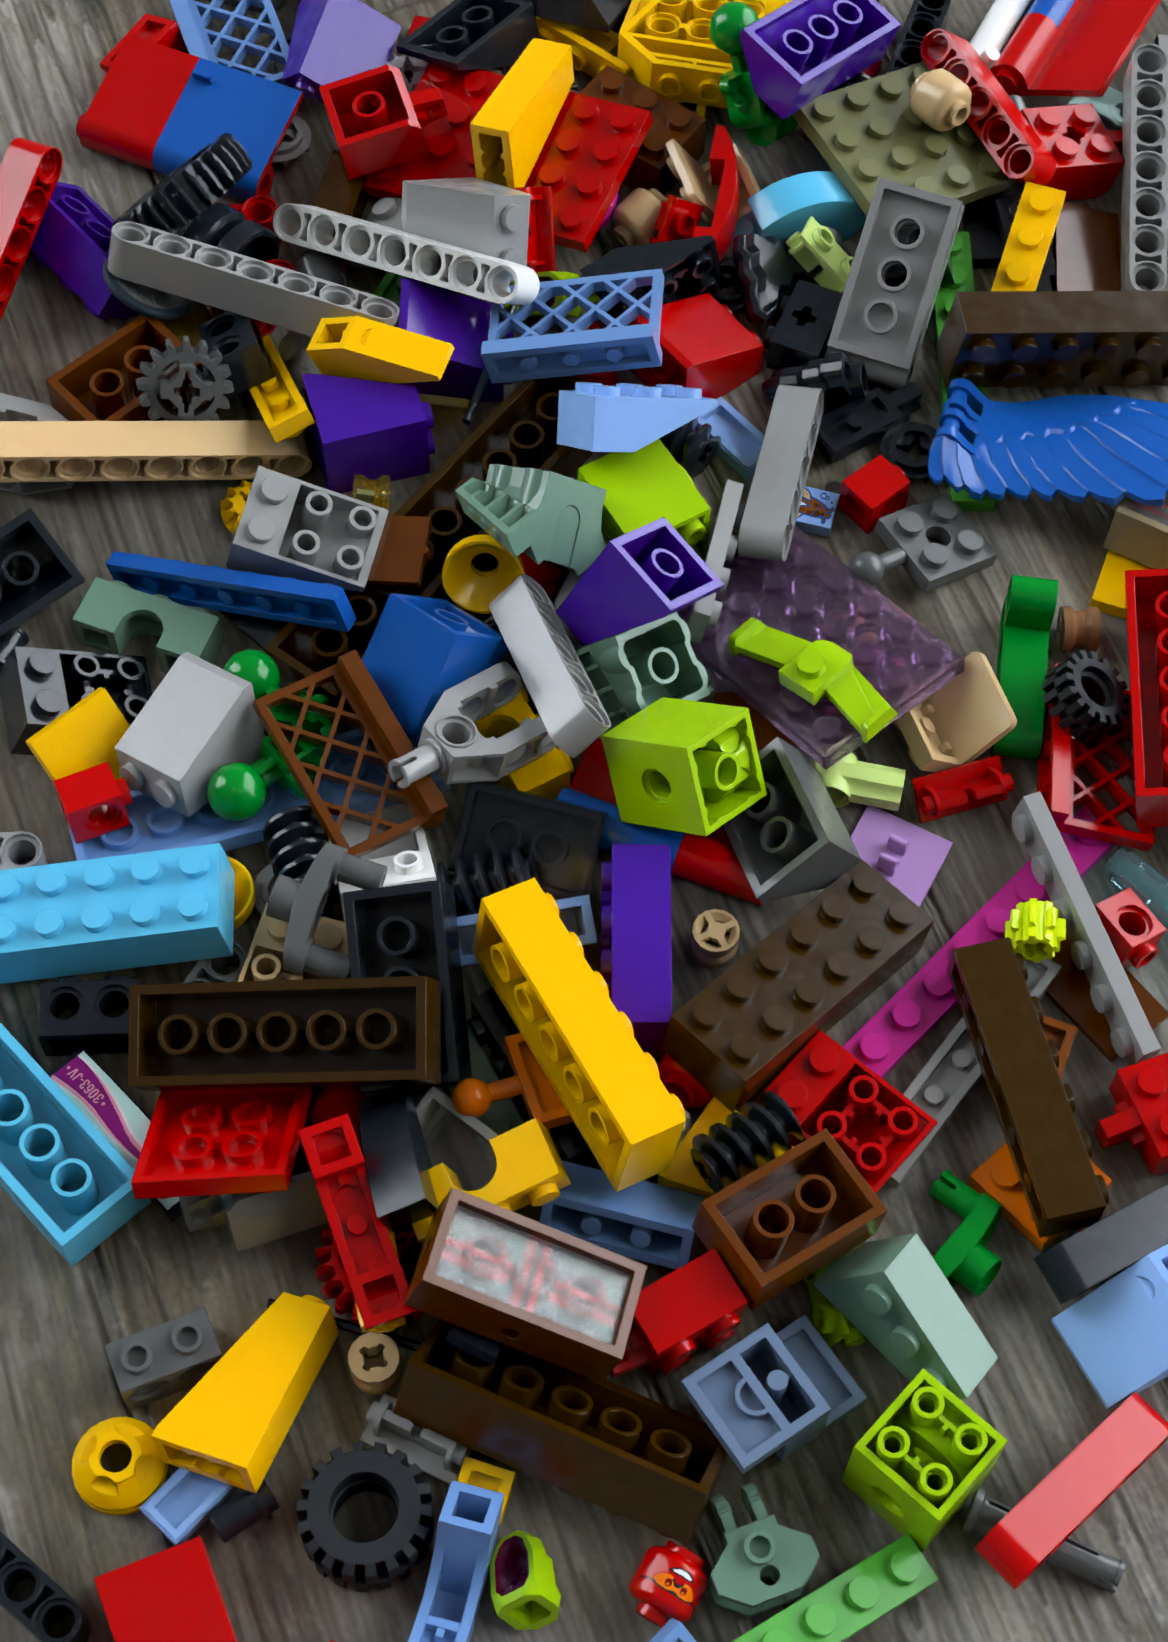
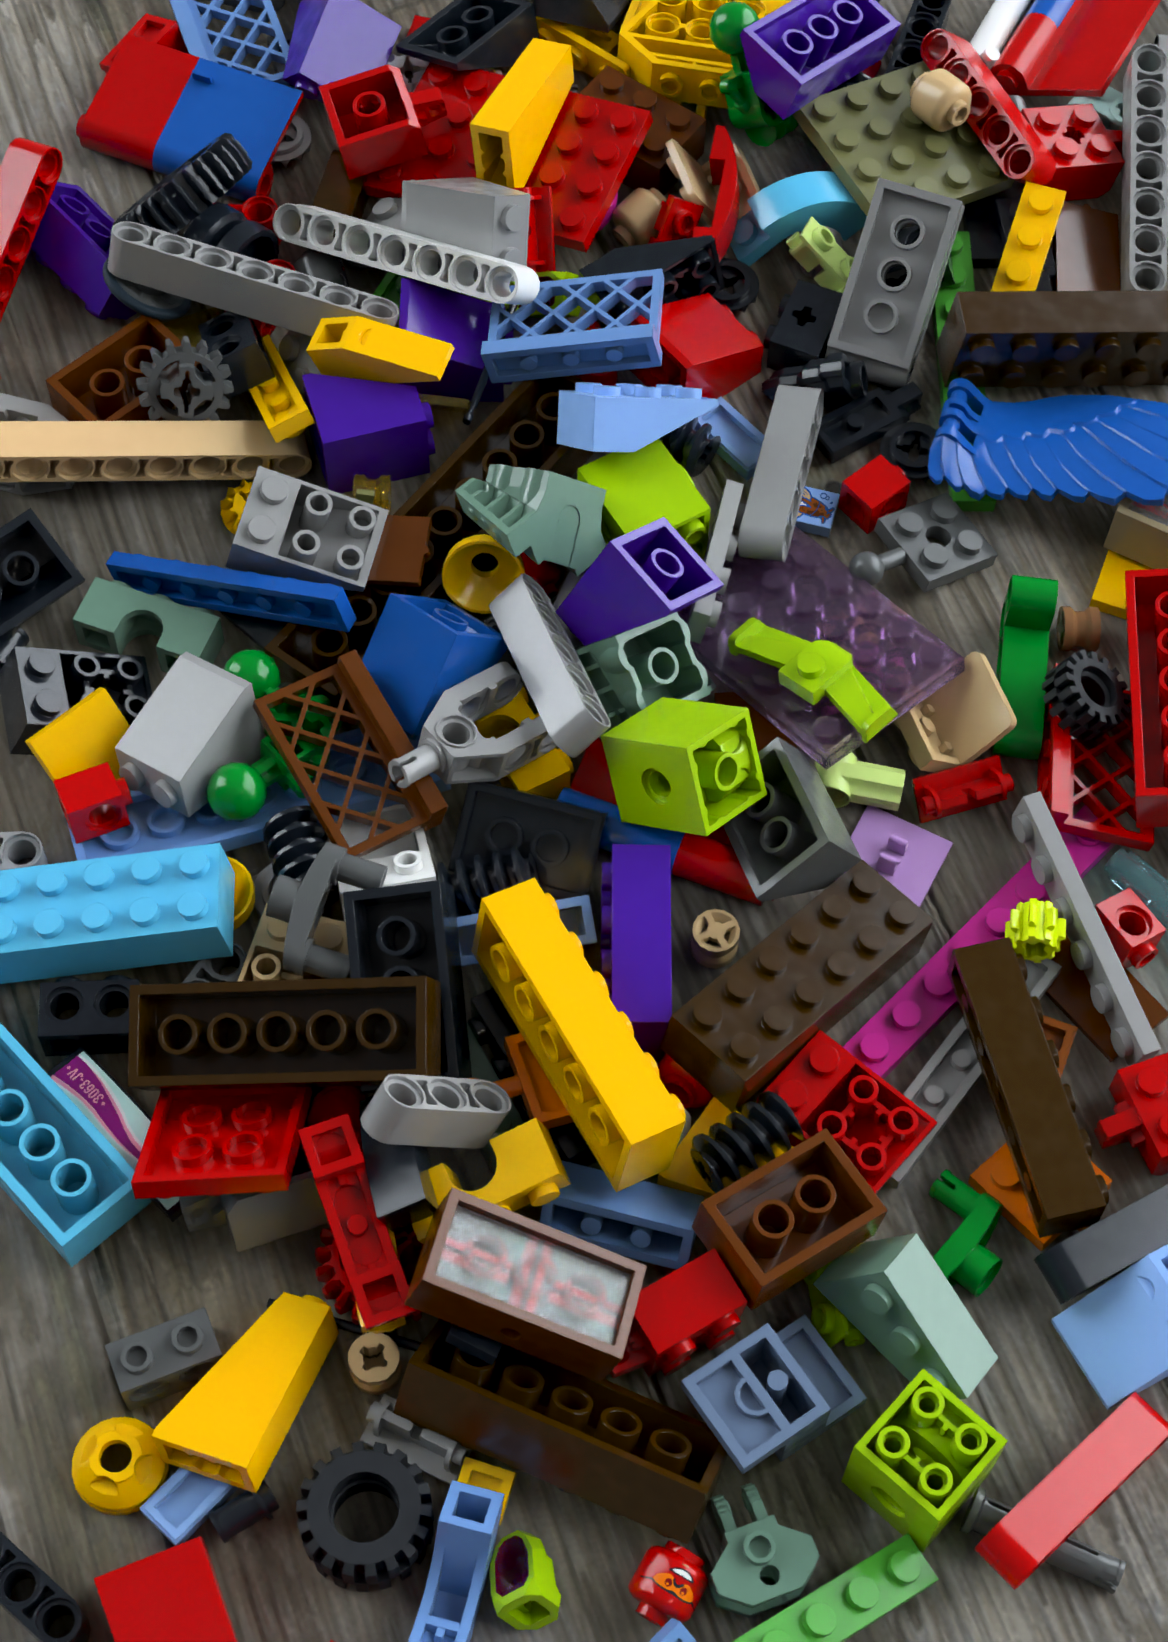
(435, 1111): none -> light grey beam
(764, 274): black rock -> none

